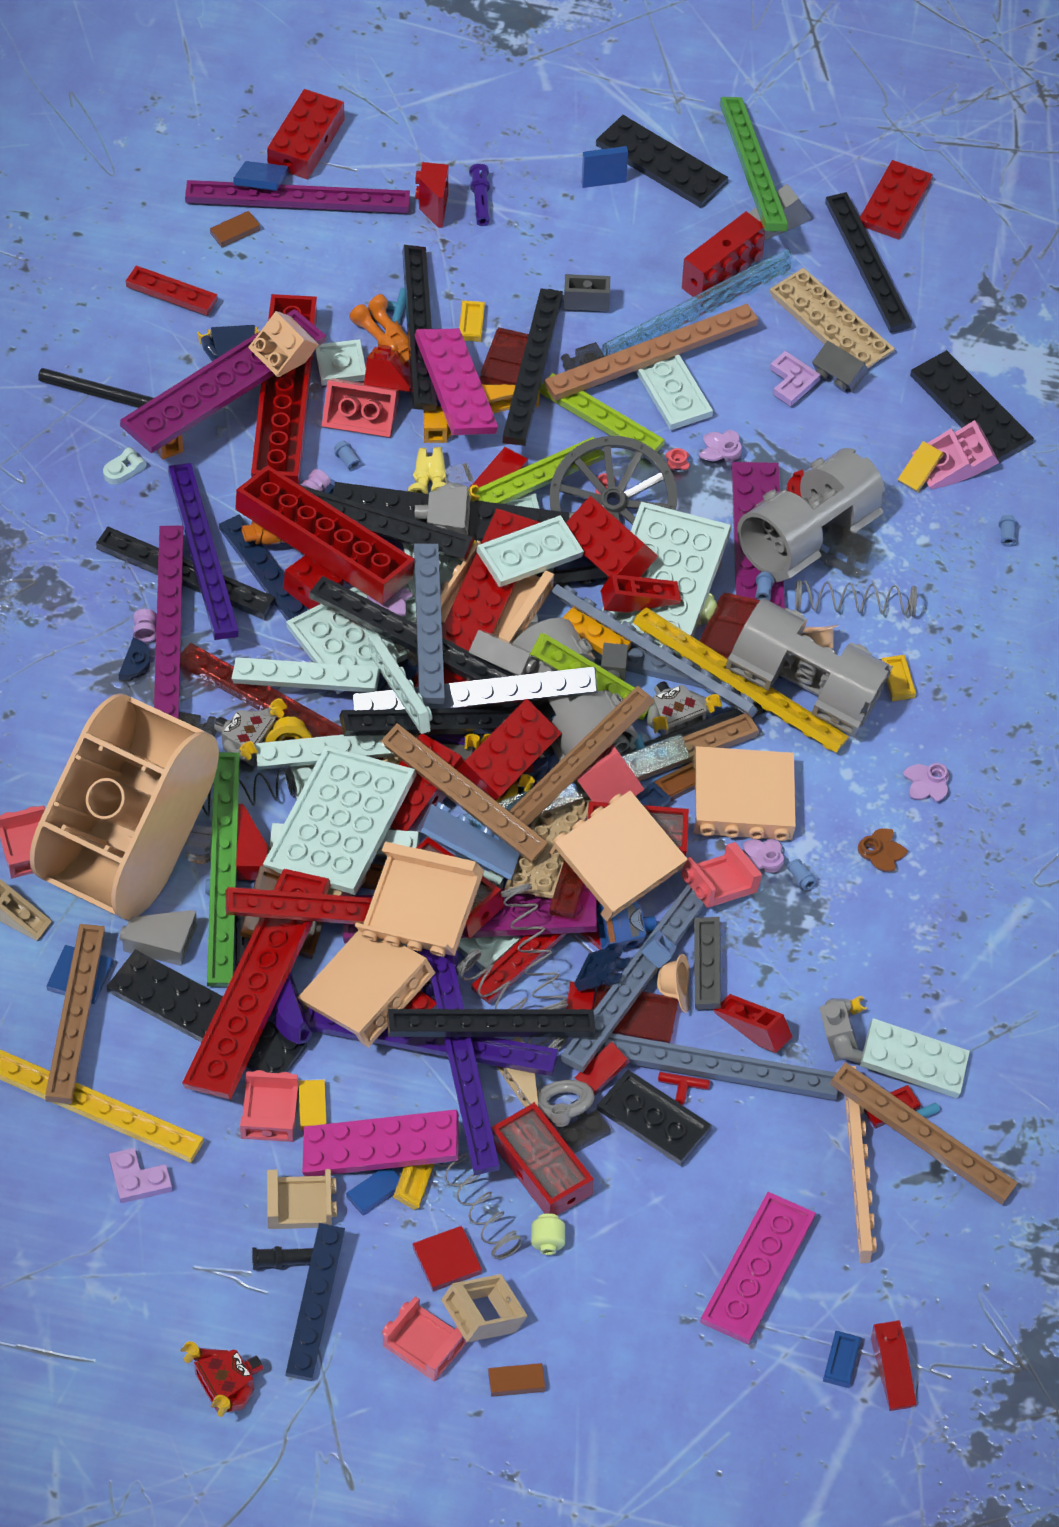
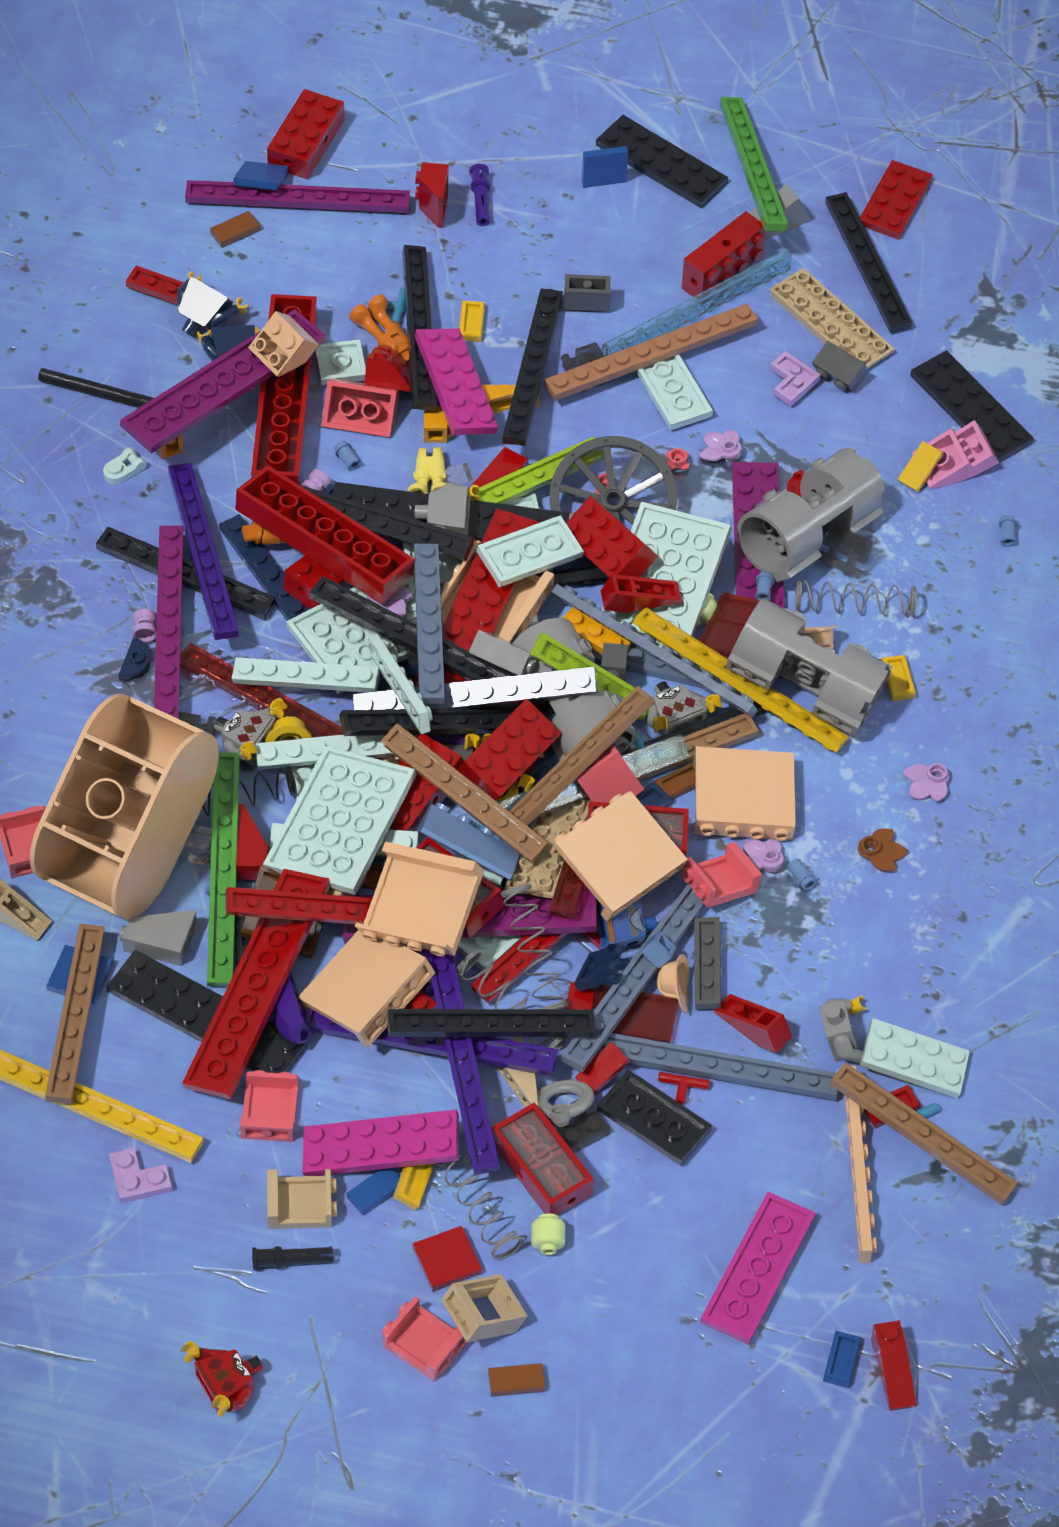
(205, 305): none -> torso
(312, 1103): yellow tile -> none
(315, 1302): dark blue plate -> none
(504, 358): clear red piece -> none
(605, 417): lime plate -> none

